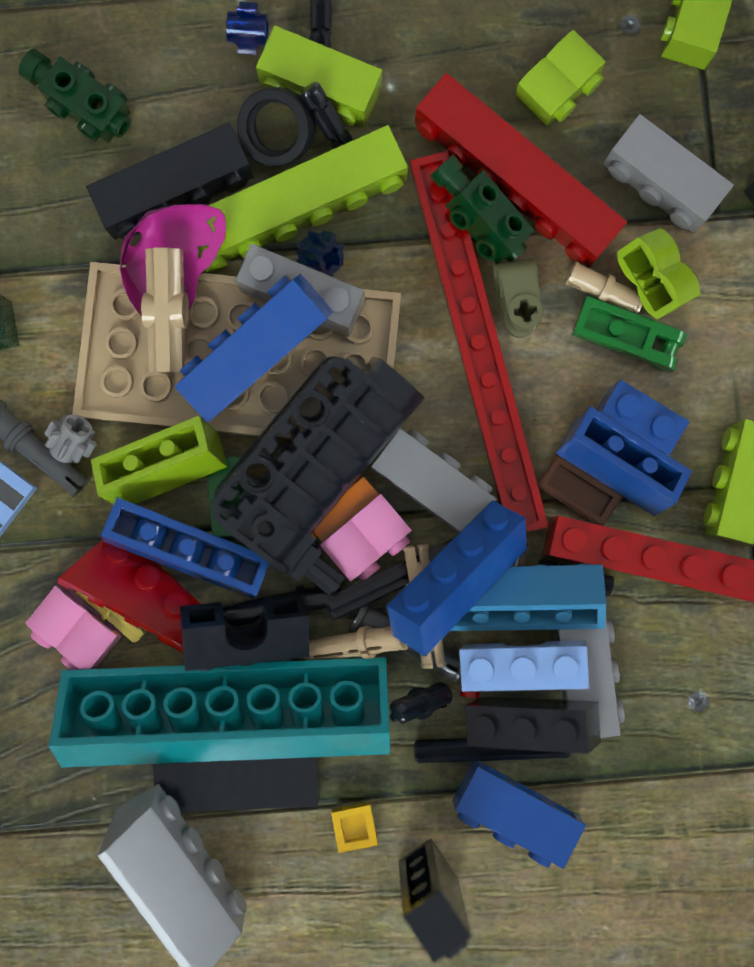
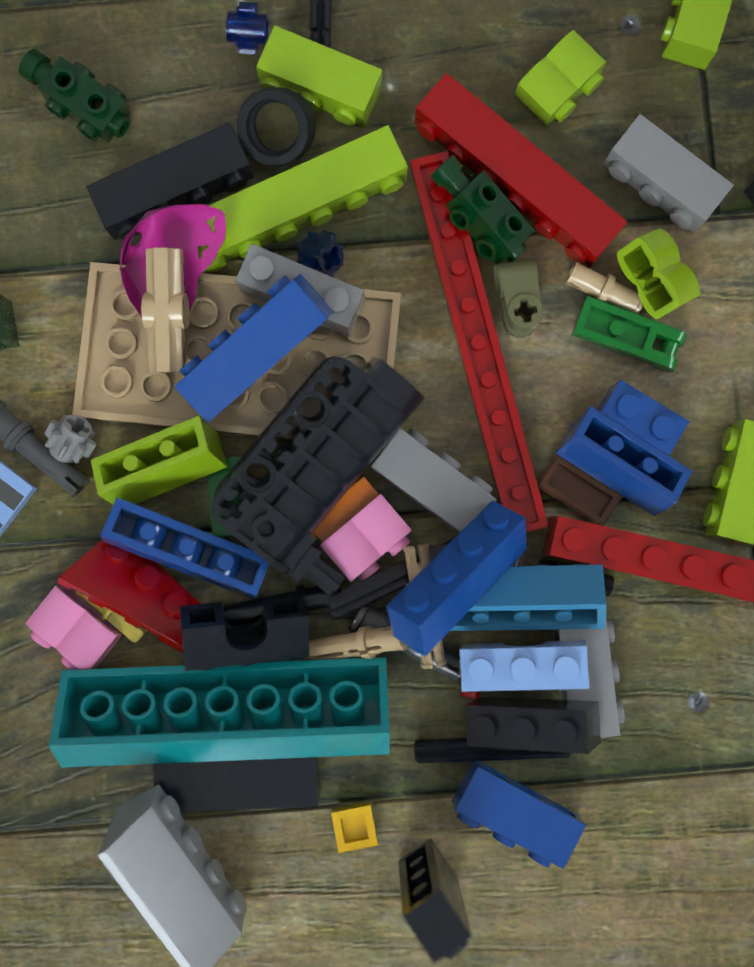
(325, 115): black axle -> none
(420, 703): black axle -> none

